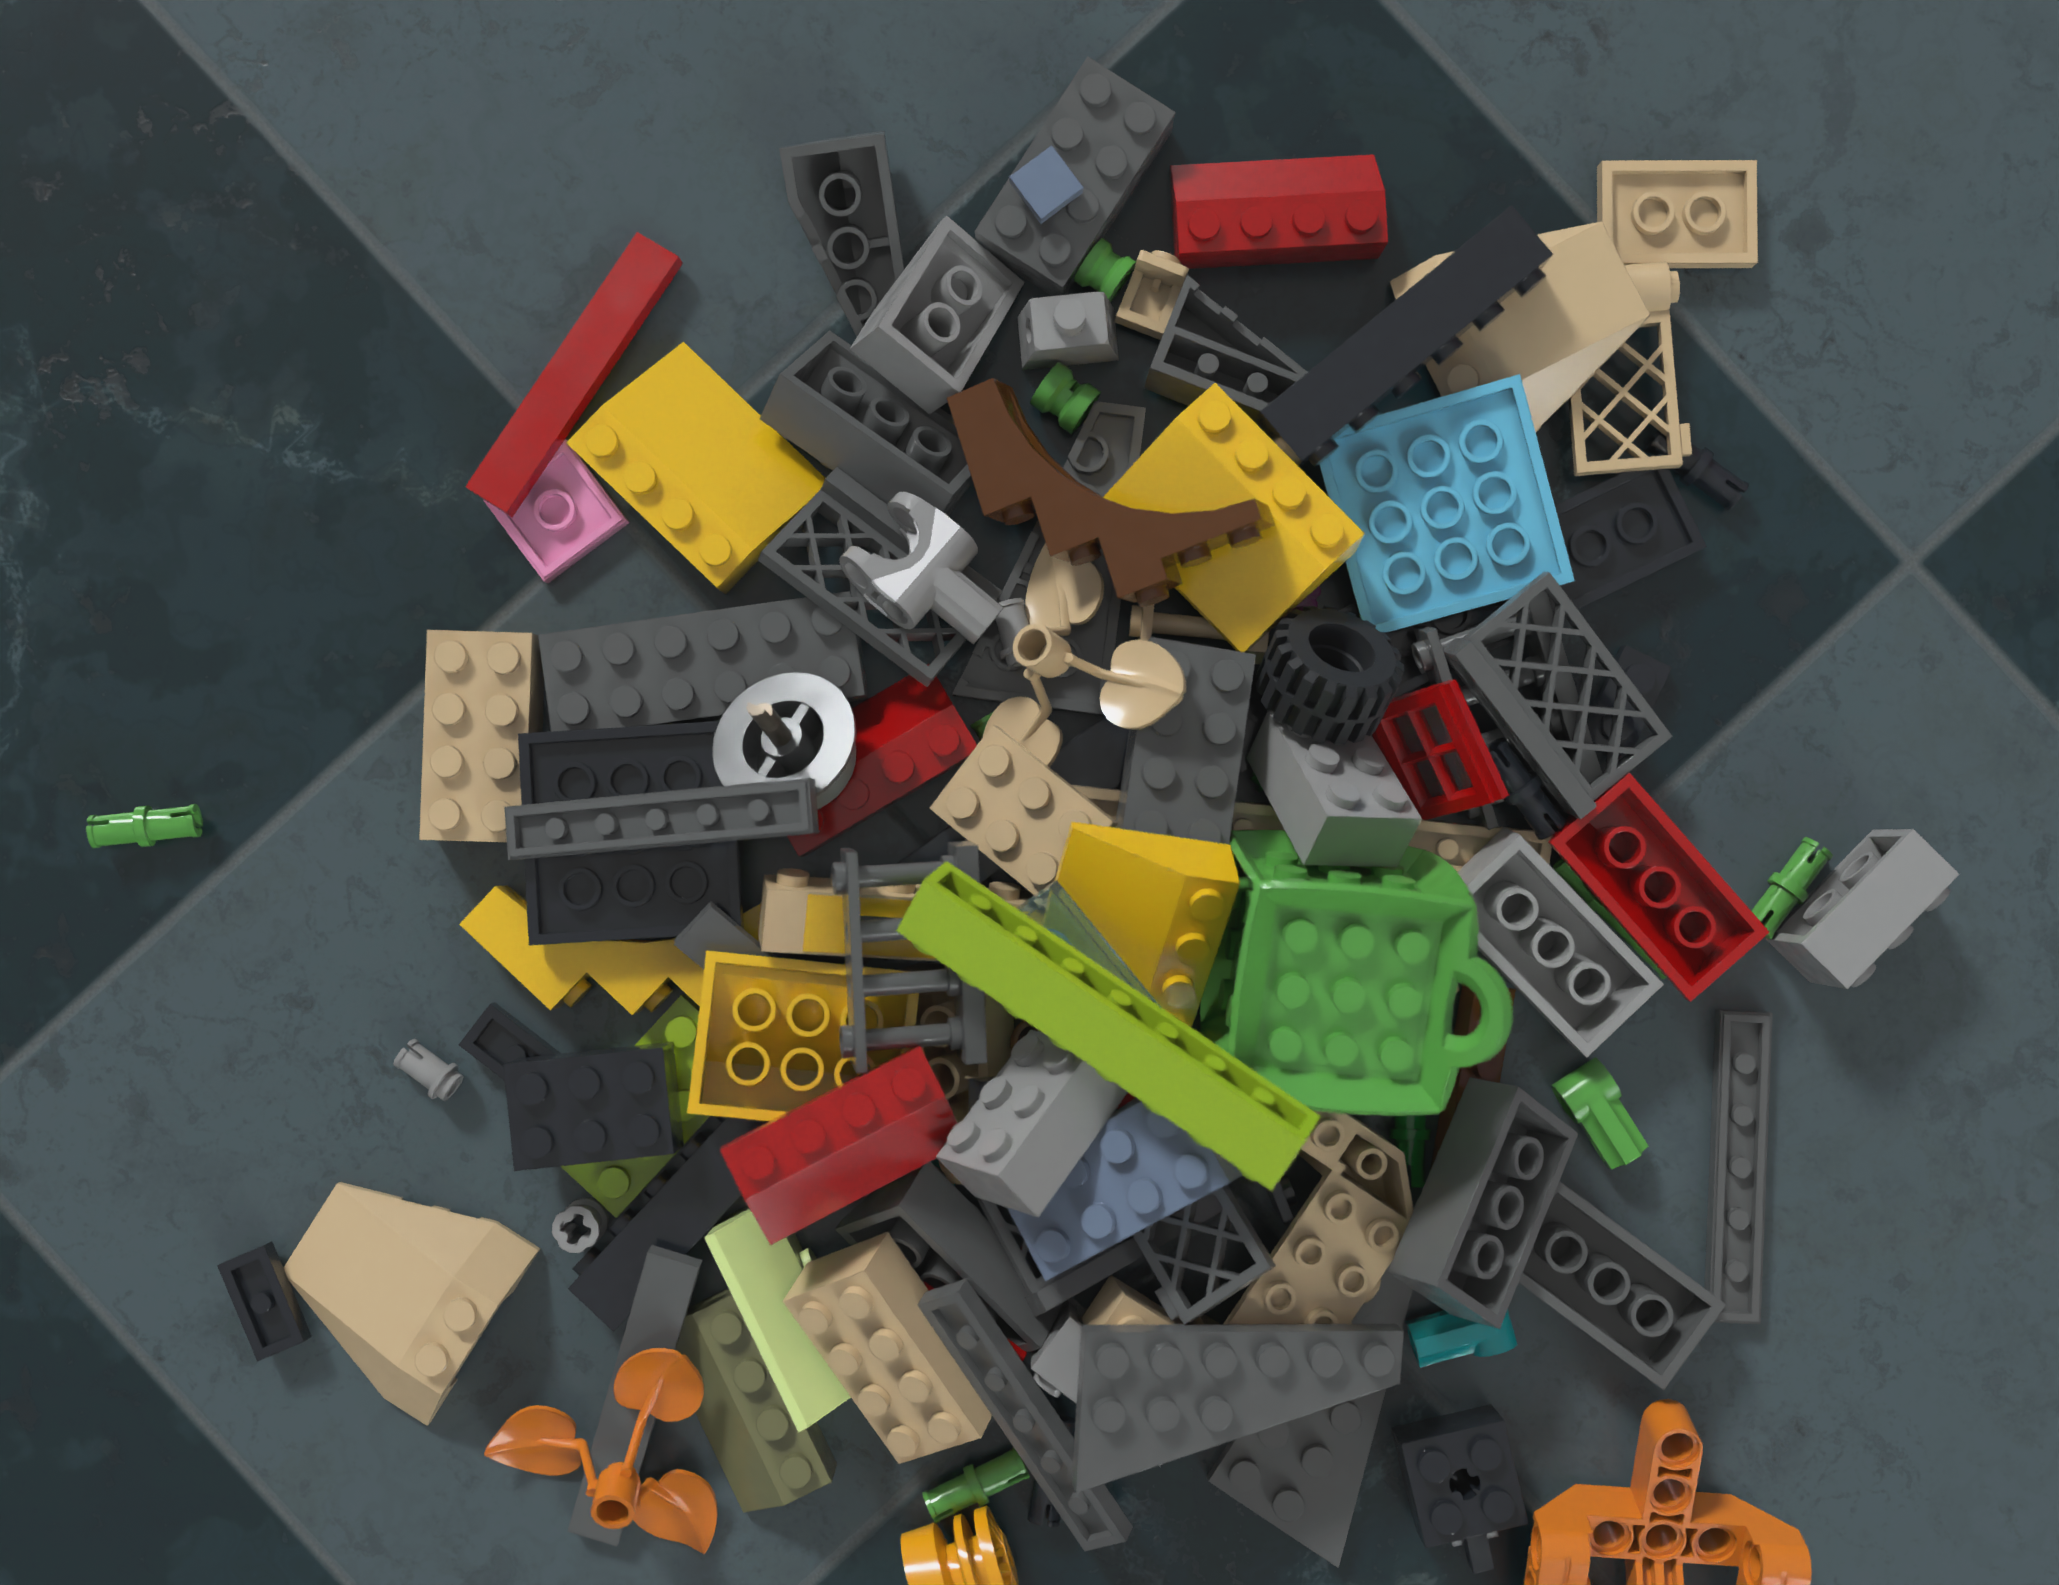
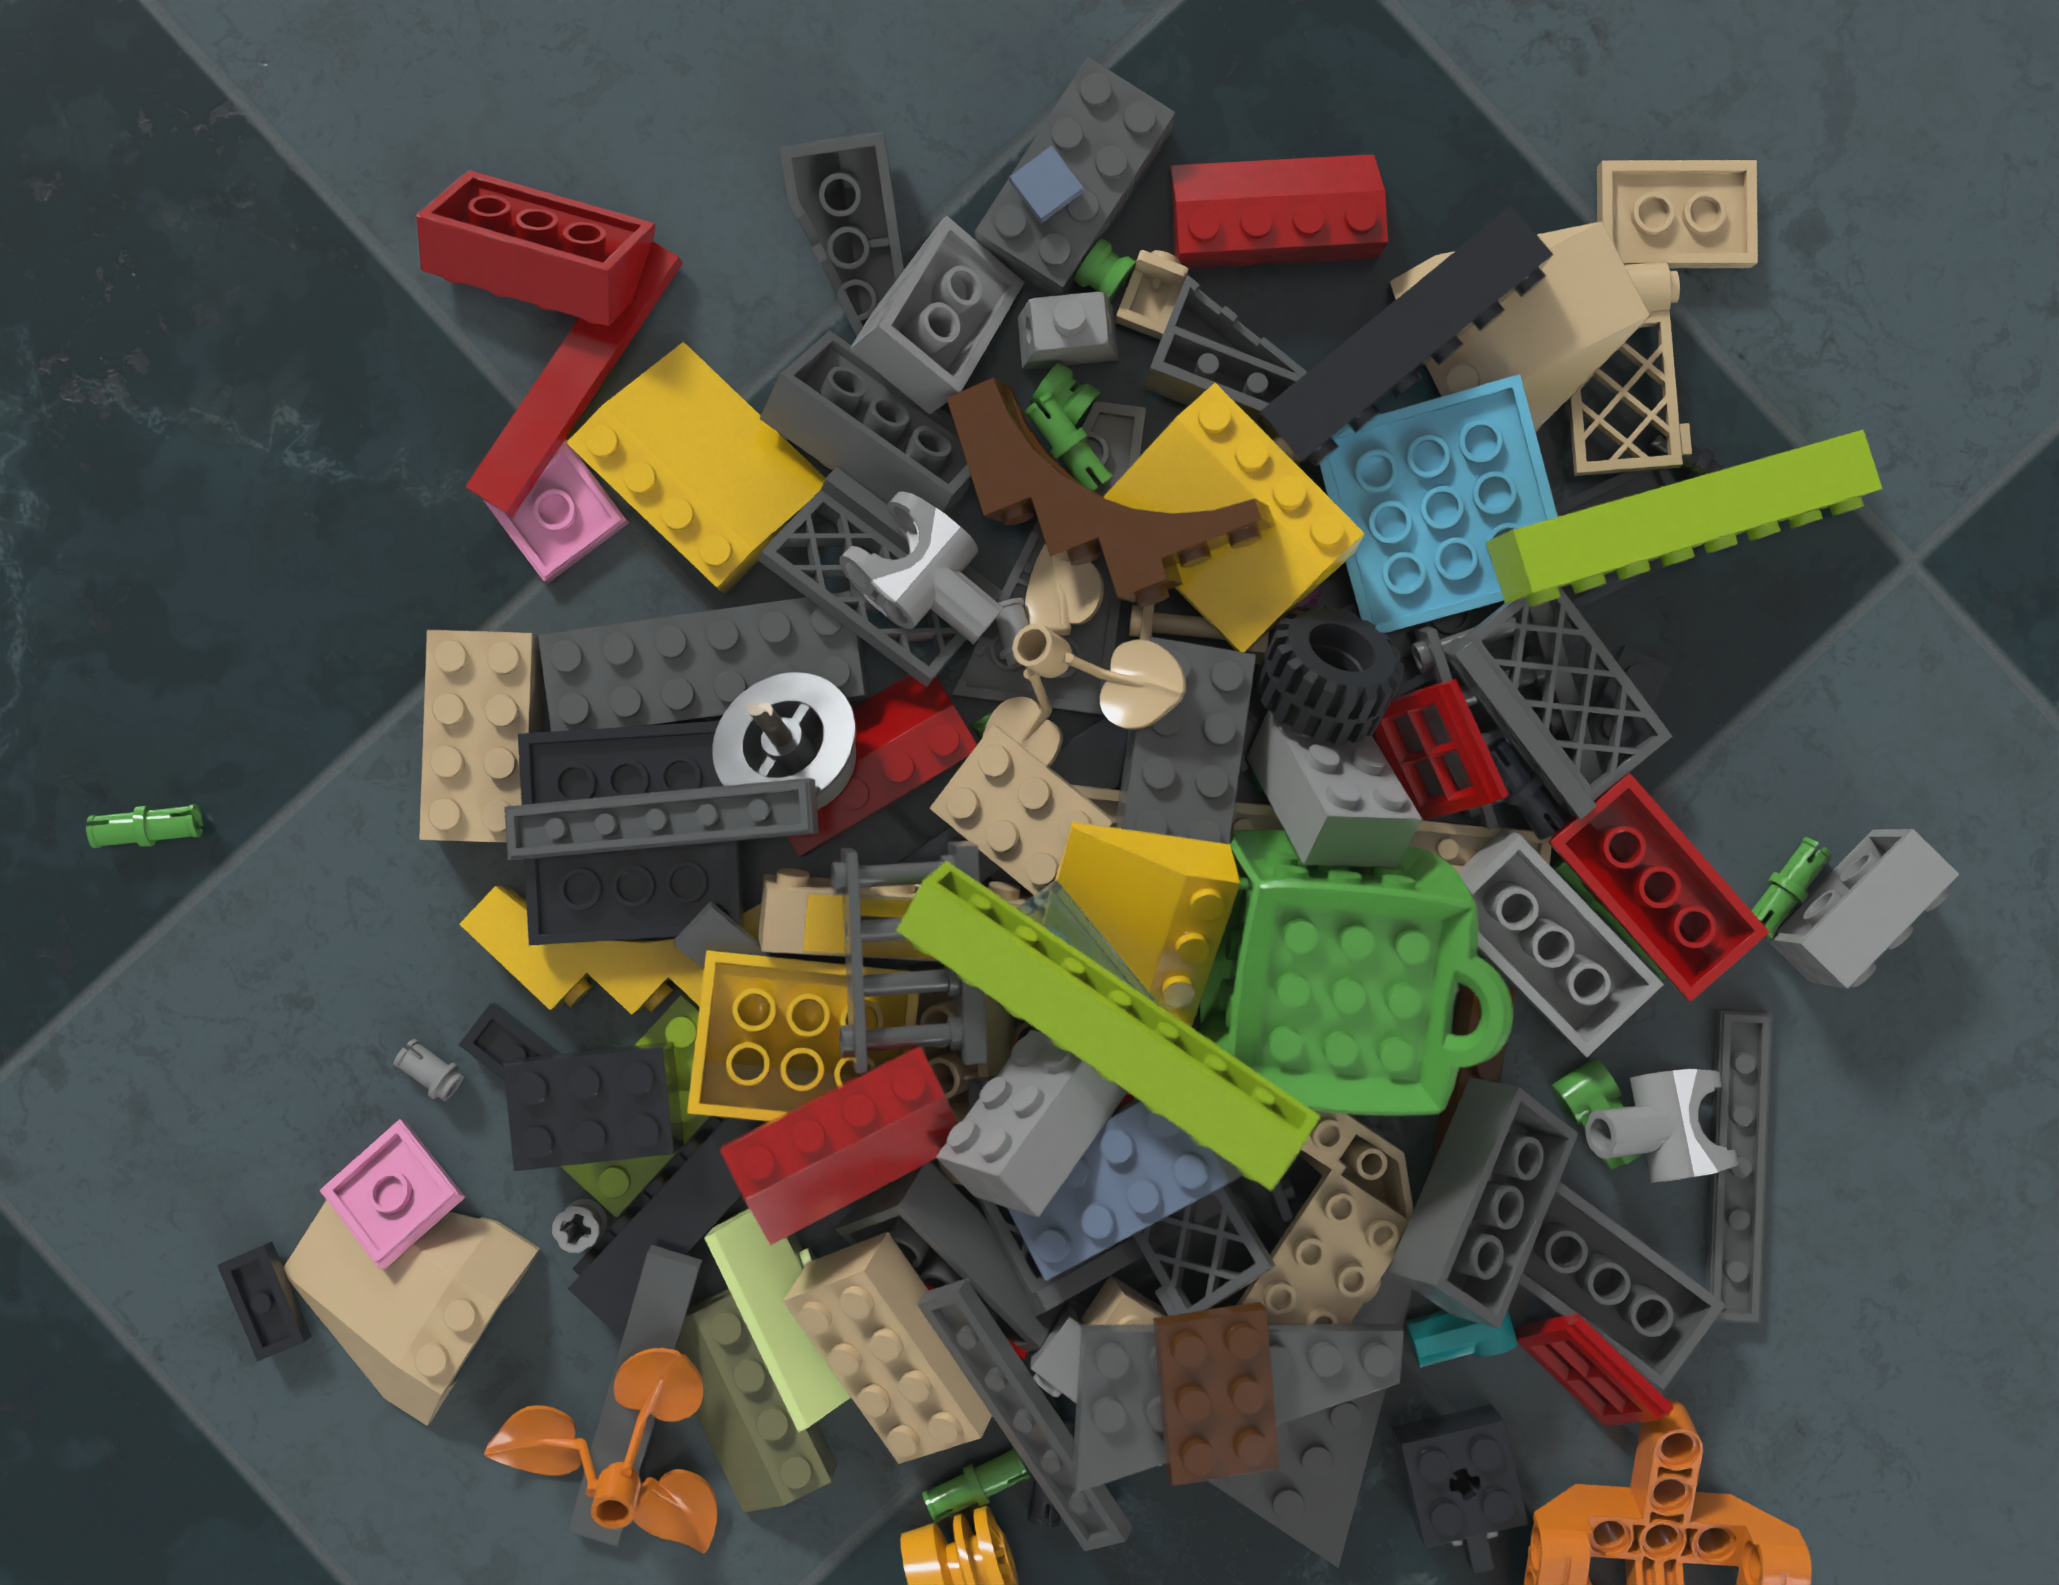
(392, 1194): none -> bright pink tile
(534, 247): none -> red slope
(1067, 442): none -> bright green pin
(1216, 1393): none -> reddish brown plate
(1410, 1137): green pin -> none
(1593, 1370): none -> red piece
(1662, 1126): none -> light grey connector
(1682, 516): none -> lime brick

